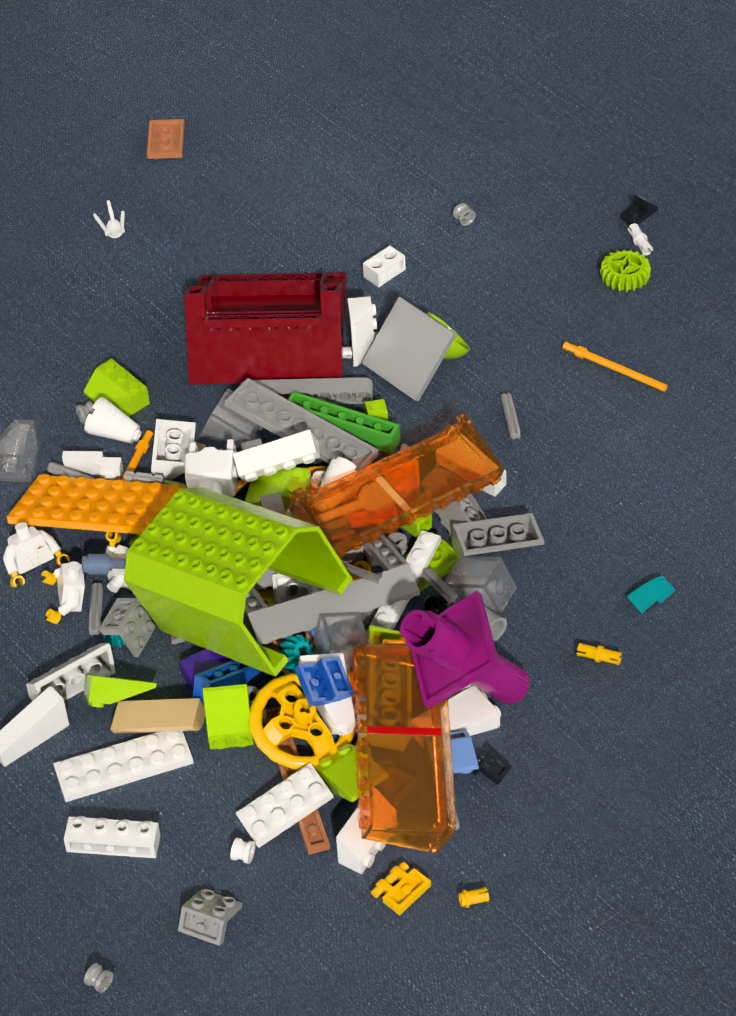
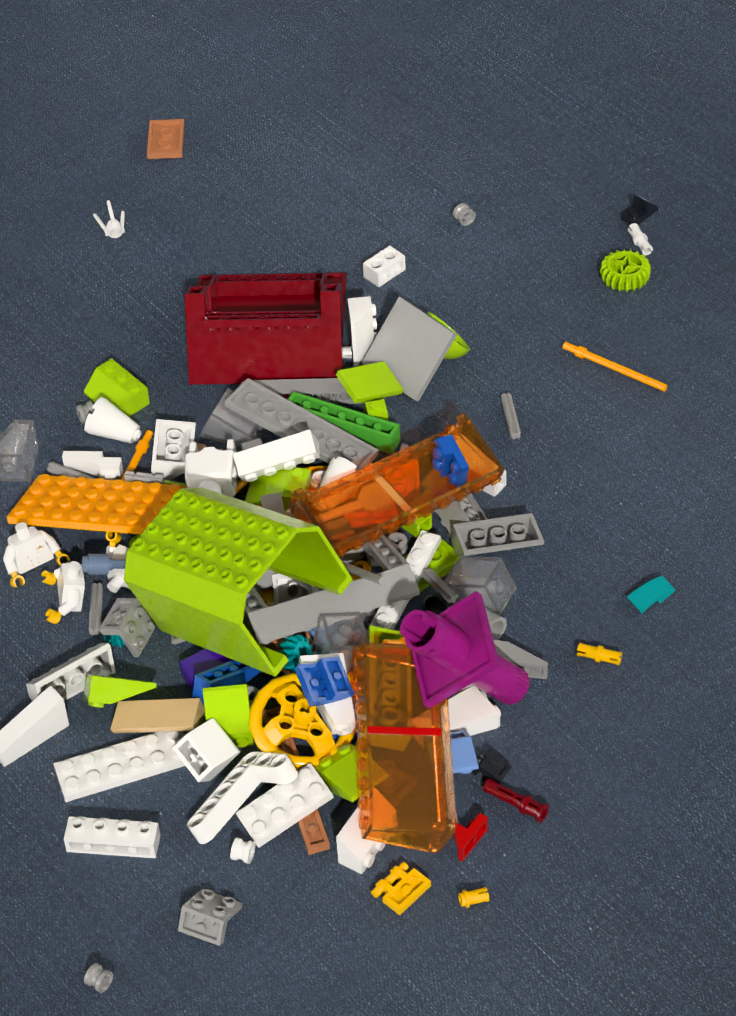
(206, 750): none -> white slope
(236, 788): none -> white beam
(369, 382): none -> lime tile
(450, 461): none -> blue plate
(467, 838): none -> red slope
(525, 803): none -> dark red pin
(531, 664): none -> light grey slope

